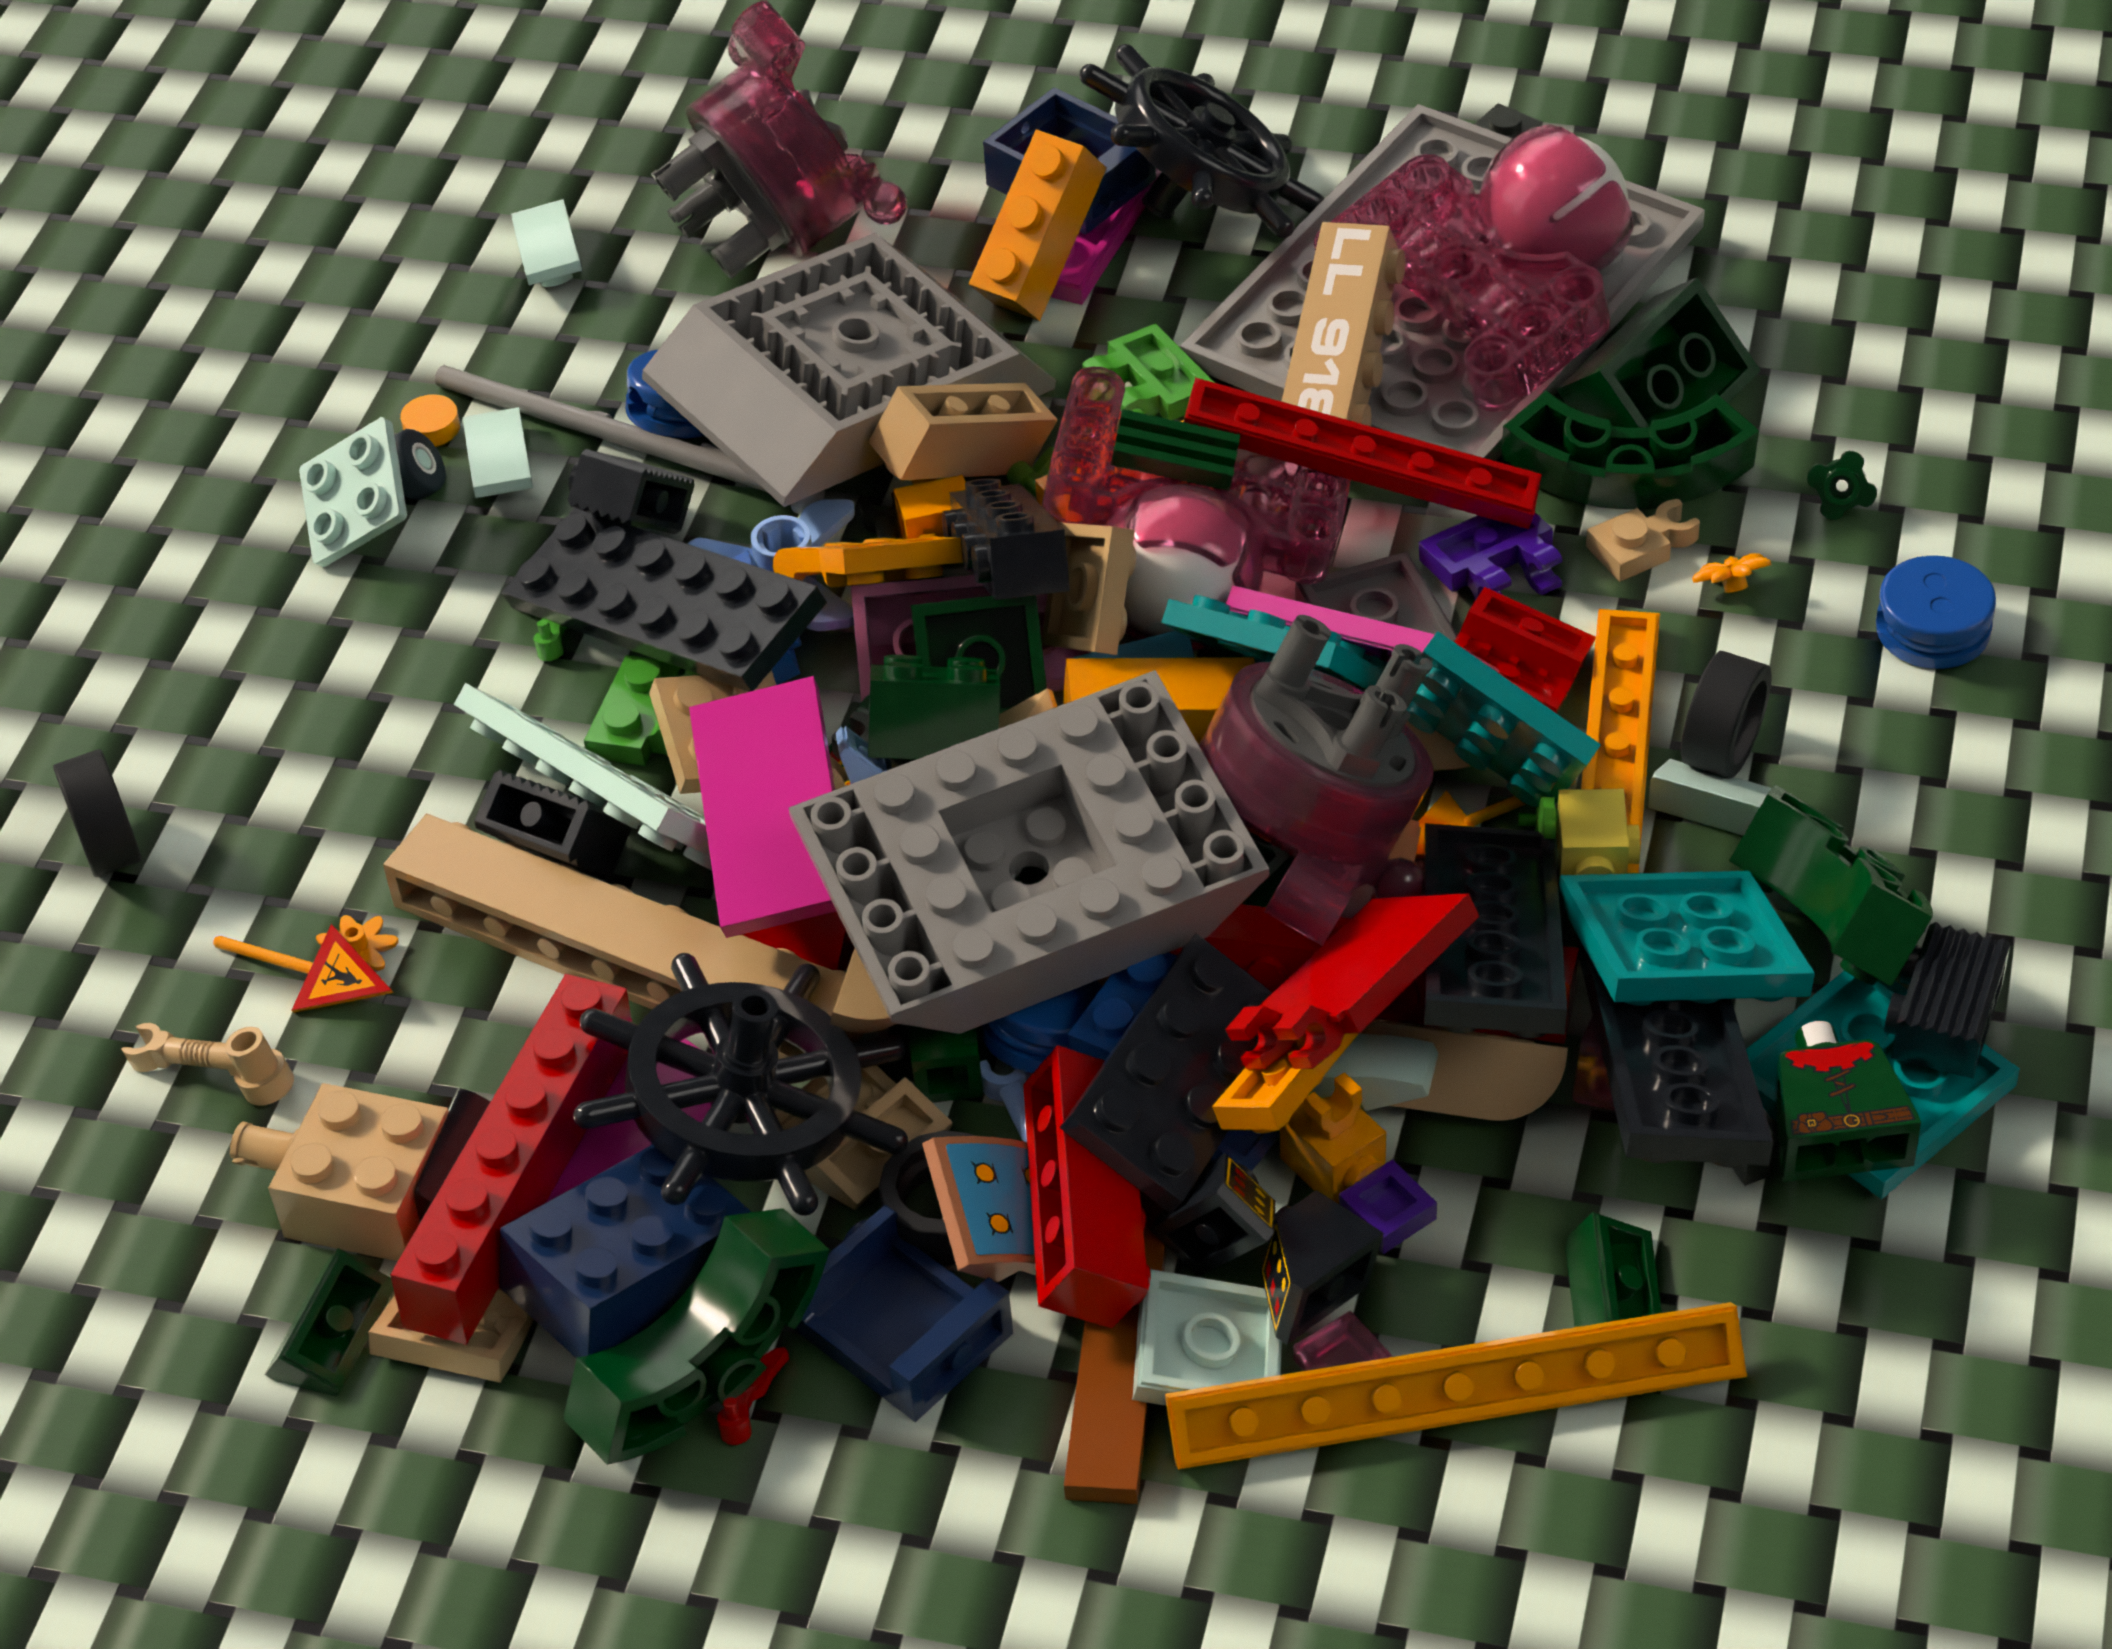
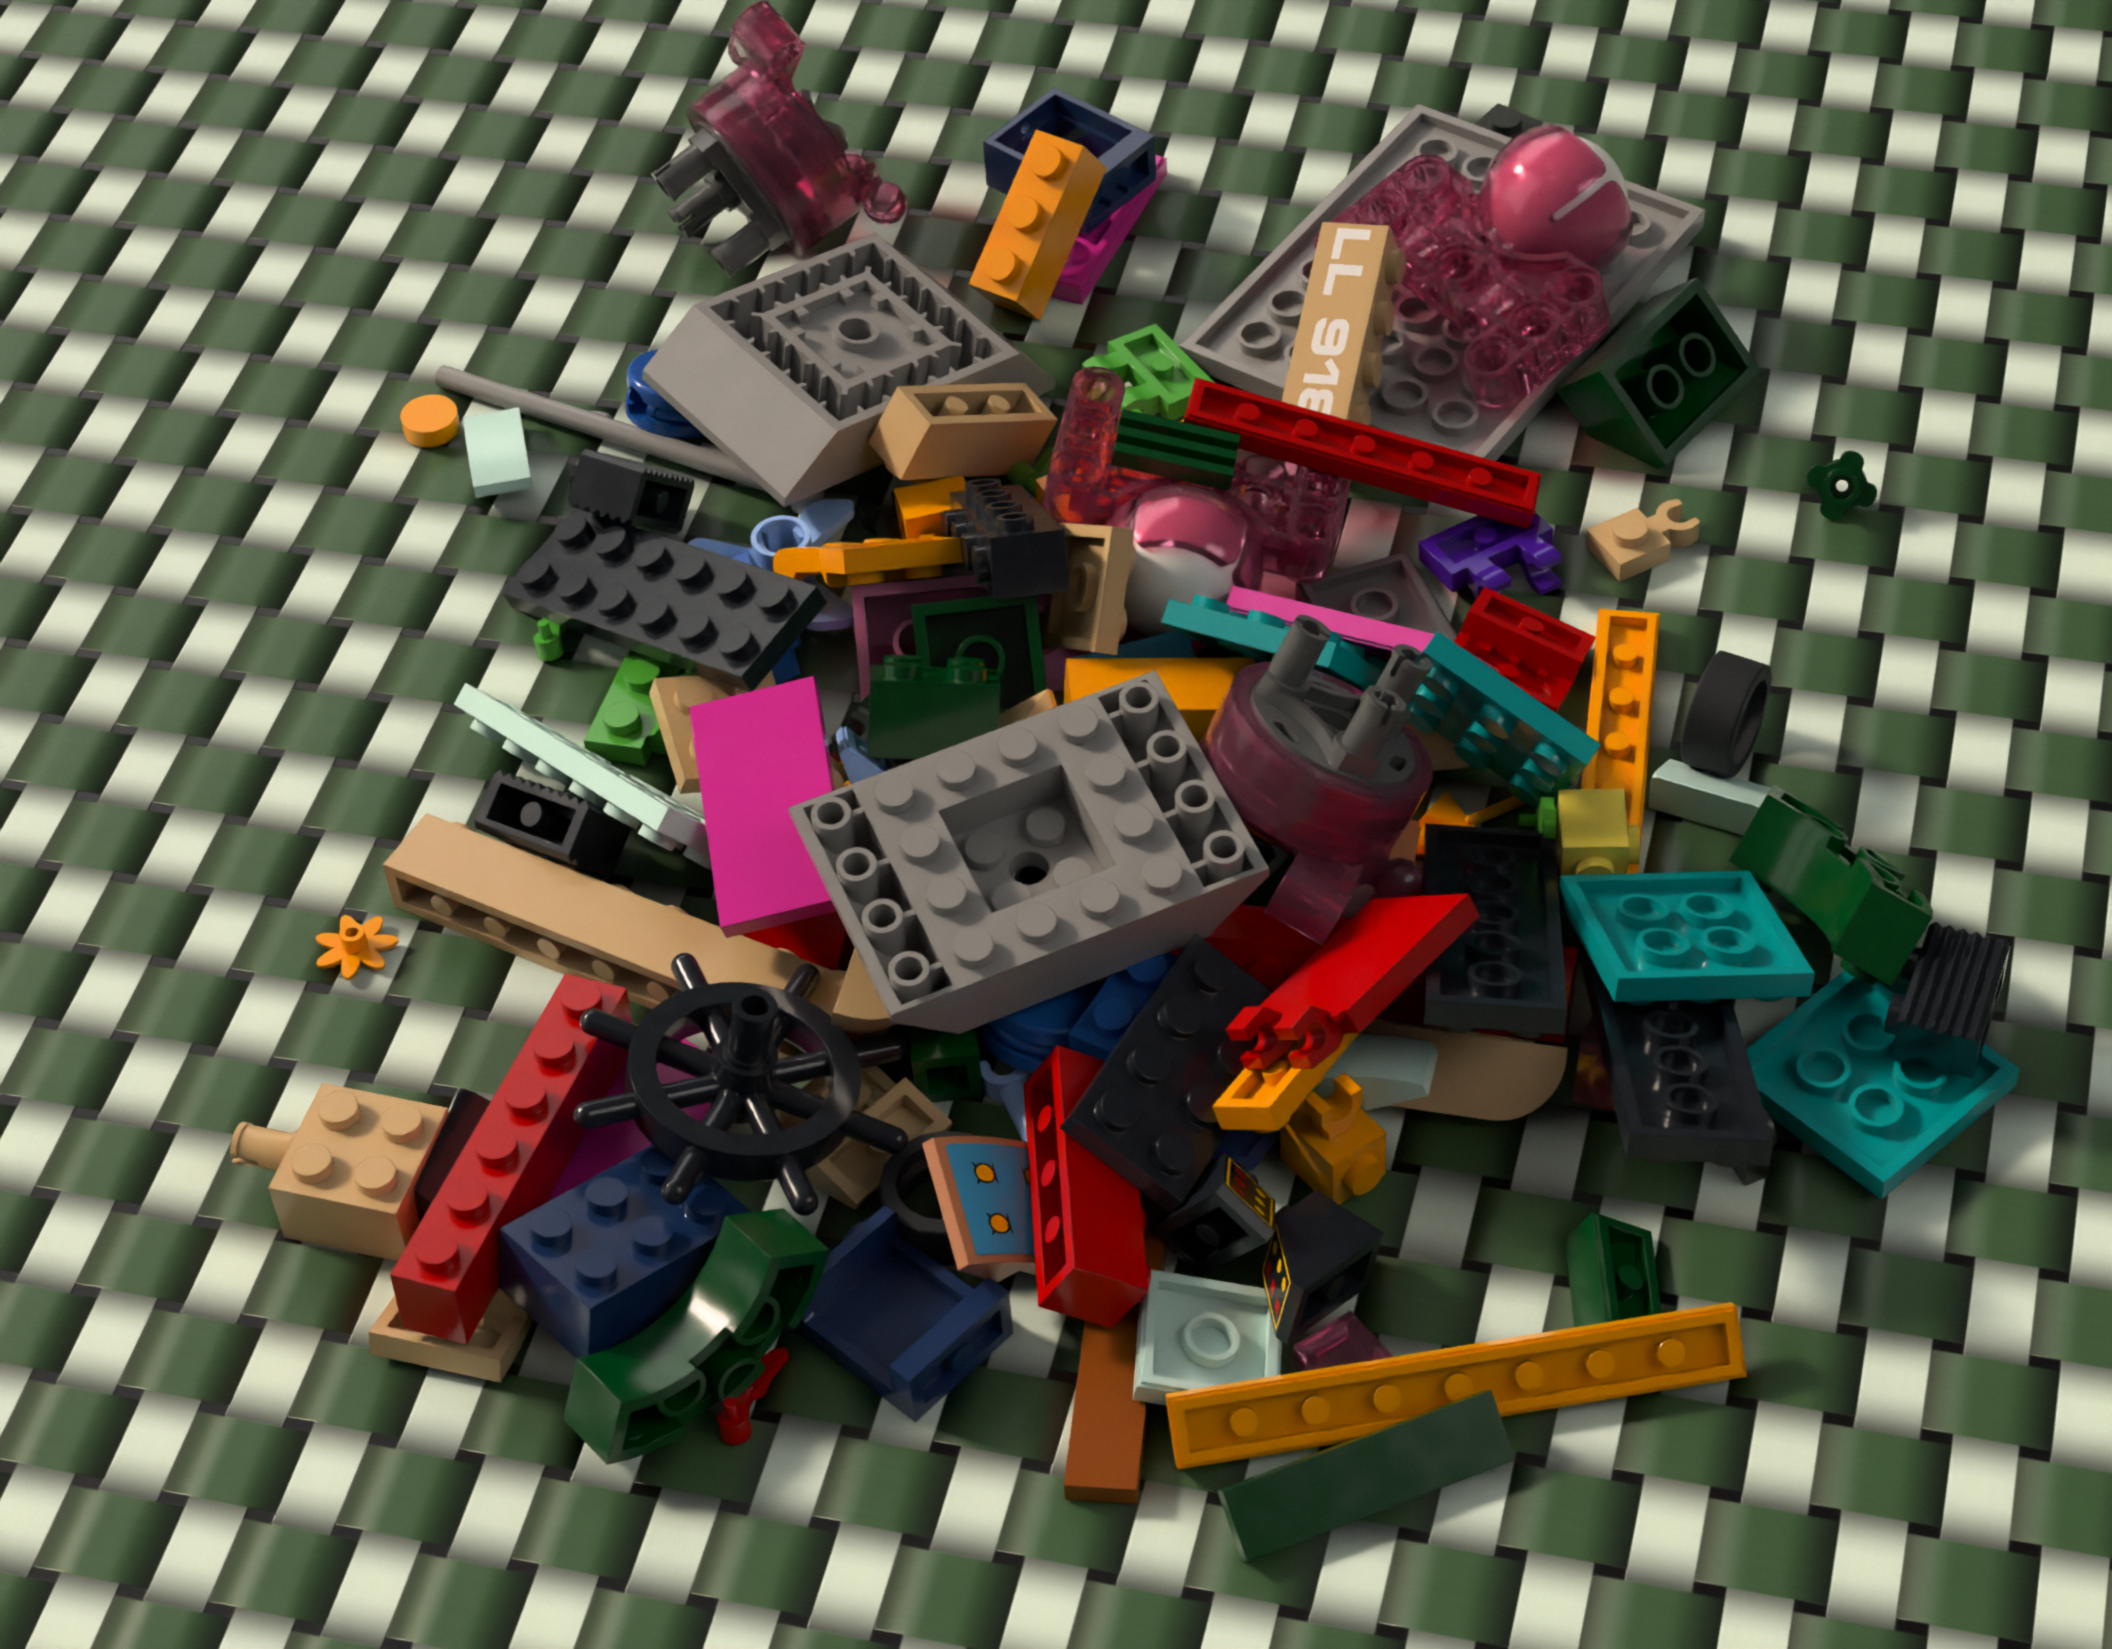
(97, 812): black tyre -> none
(247, 1056): tan brick -> none
(331, 1325): dark green slope -> none
(332, 979): piece -> none
(361, 486): light aqua plate -> none
(546, 244): light aqua slope -> none
(1200, 143): black piece -> none
(1366, 1475): none -> dark green tile
(1391, 1204): dark purple plate -> none
(1630, 467): dark green brick -> none
(1732, 572): light orange plant -> none
(1840, 1108): dark green torso -> none
(1935, 612): blue head -> none

